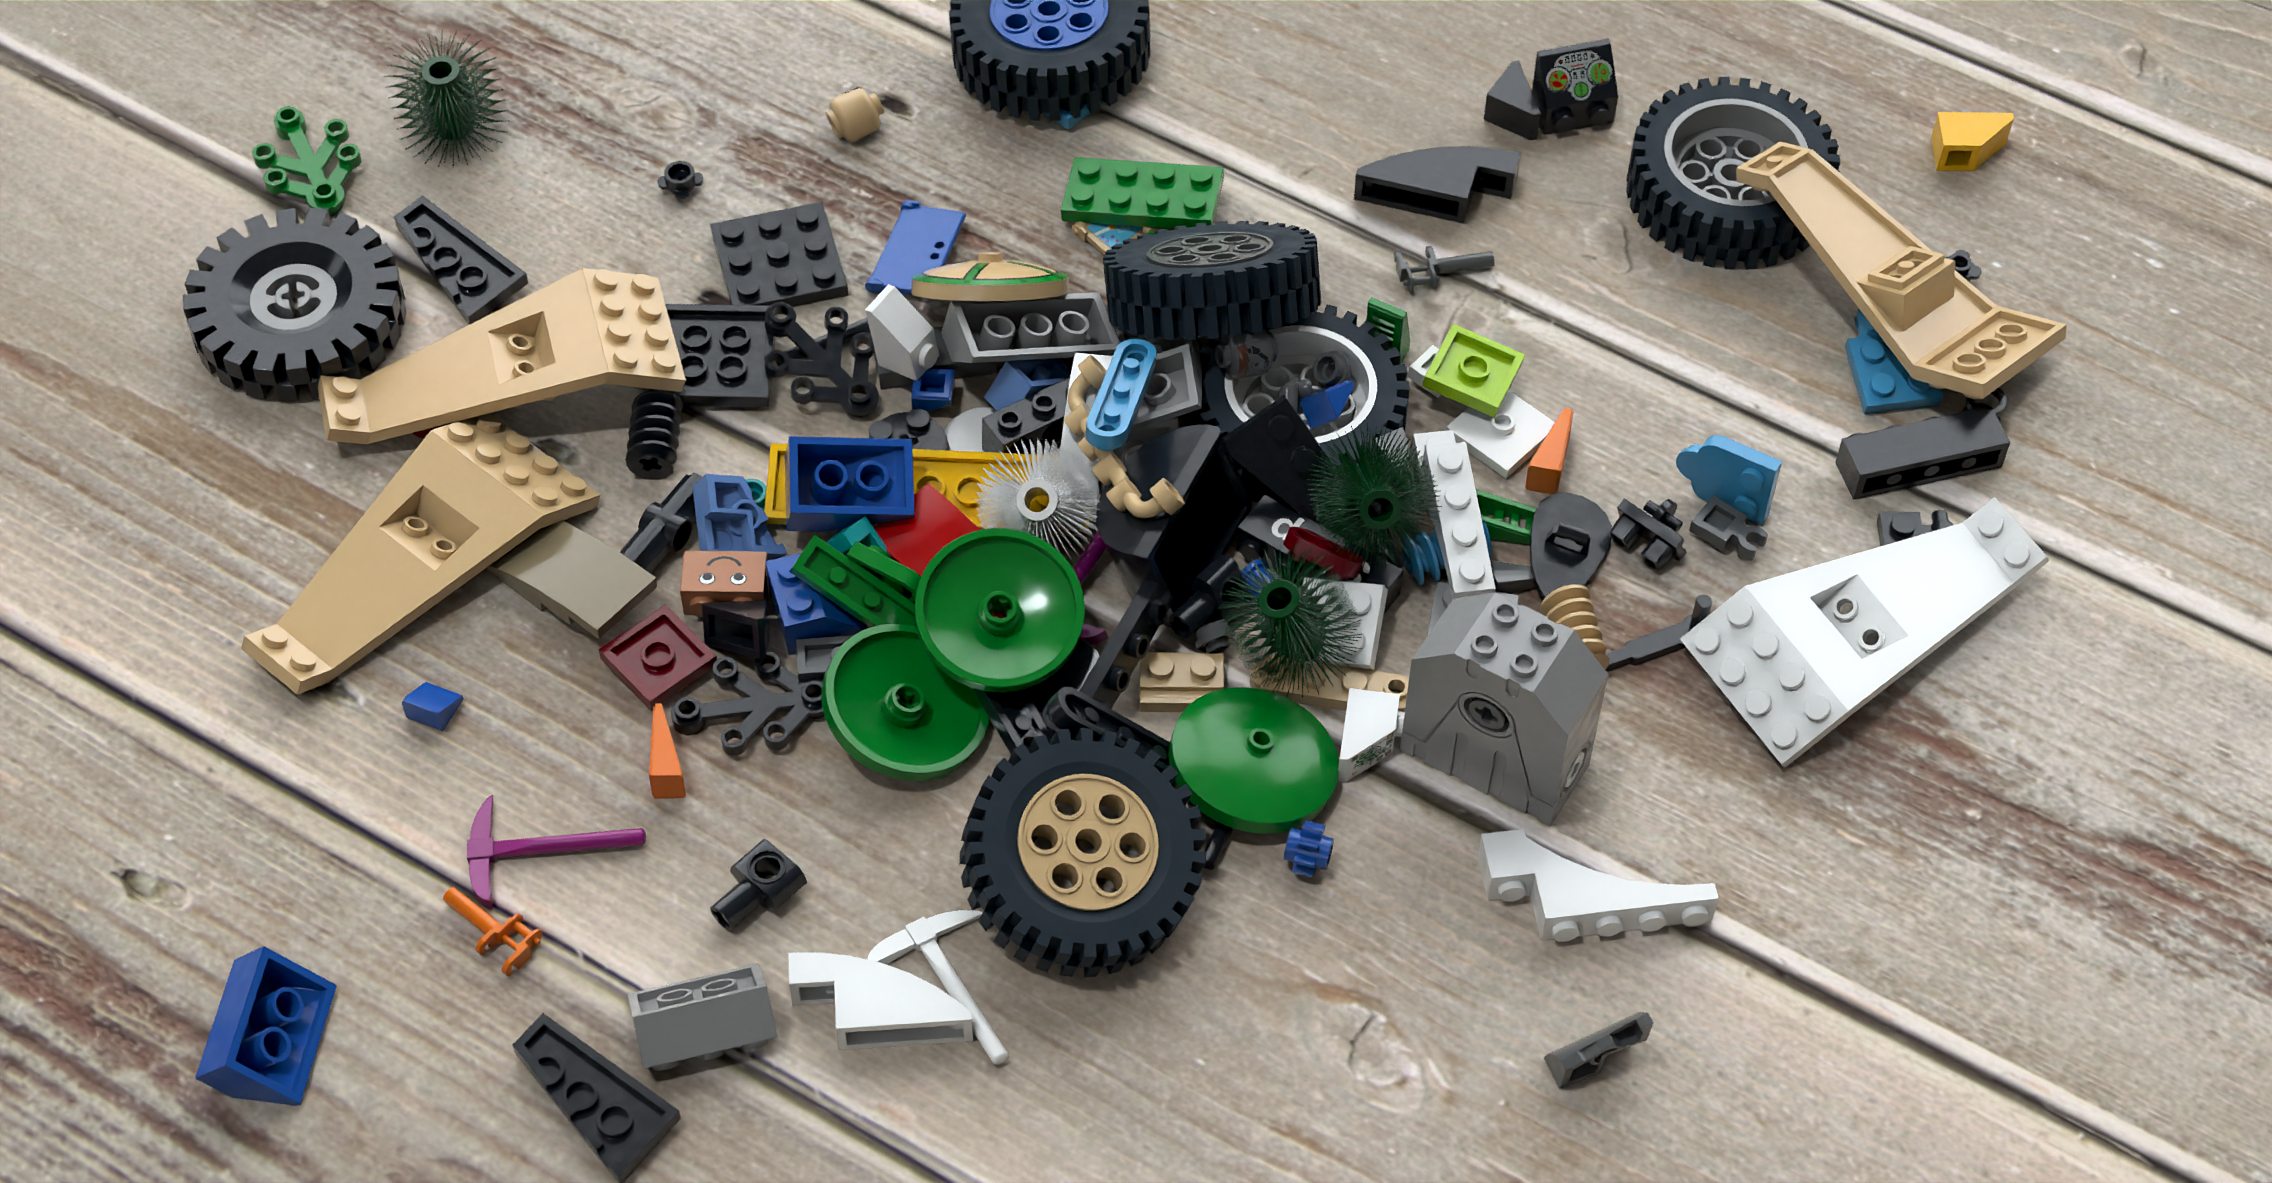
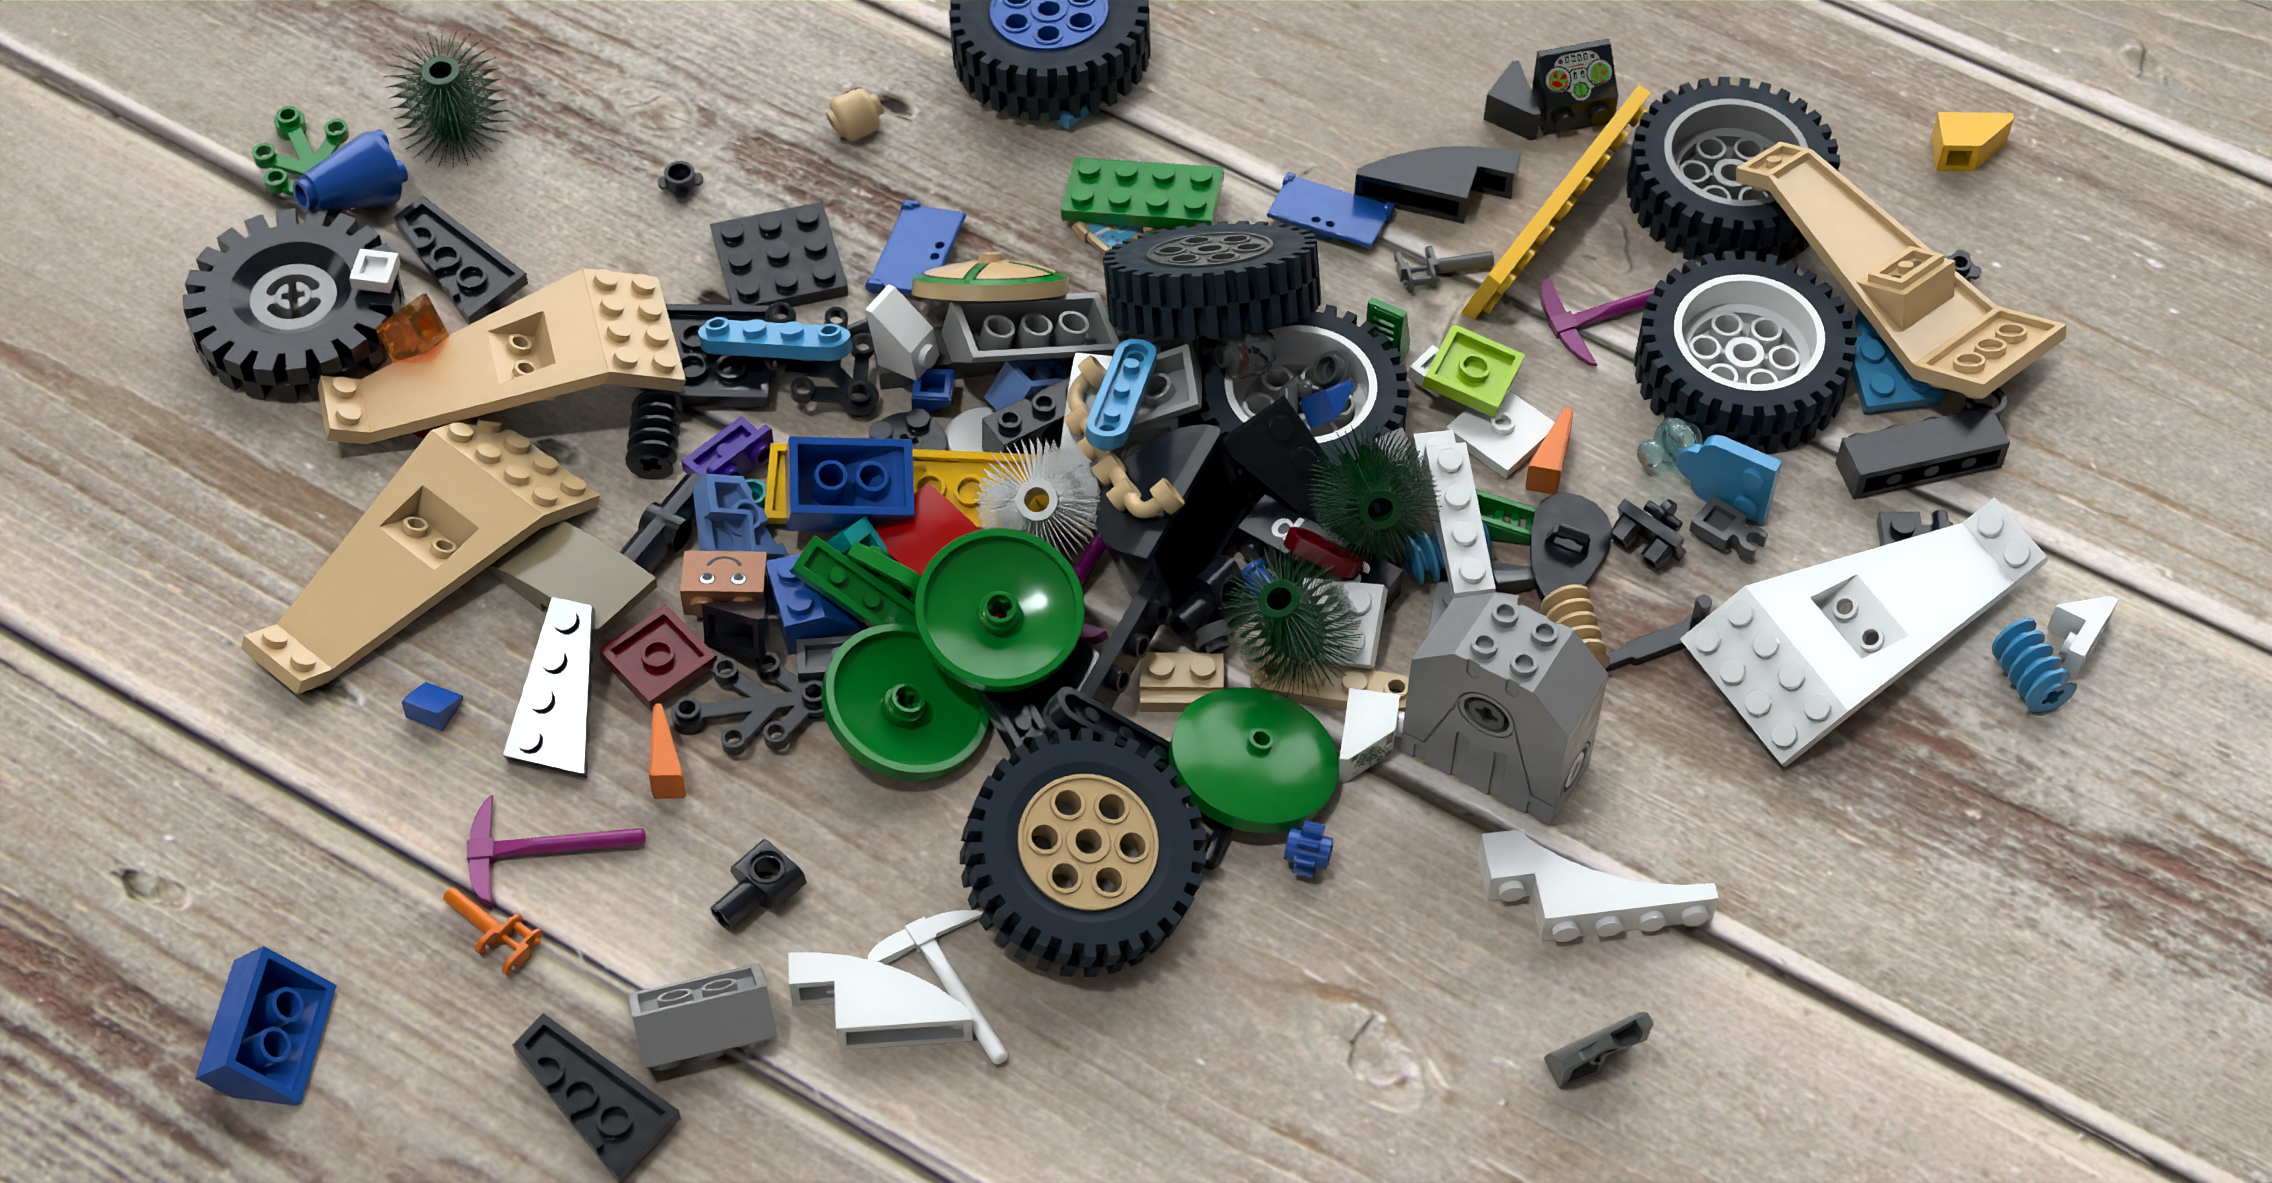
(354, 176): none -> blue cone
(374, 270): none -> white plate
(412, 330): none -> clear orange slope
(554, 704): none -> wing
(731, 451): none -> dark purple bracket
(775, 340): none -> dark azure plate
(1334, 210): none -> door
(1557, 205): none -> yellow plate
(1566, 325): none -> magenta piece
(1668, 441): none -> clear light blue animal
(1745, 350): none -> wheel
(2032, 666): none -> dark azure piece
(2082, 627): none -> white slope

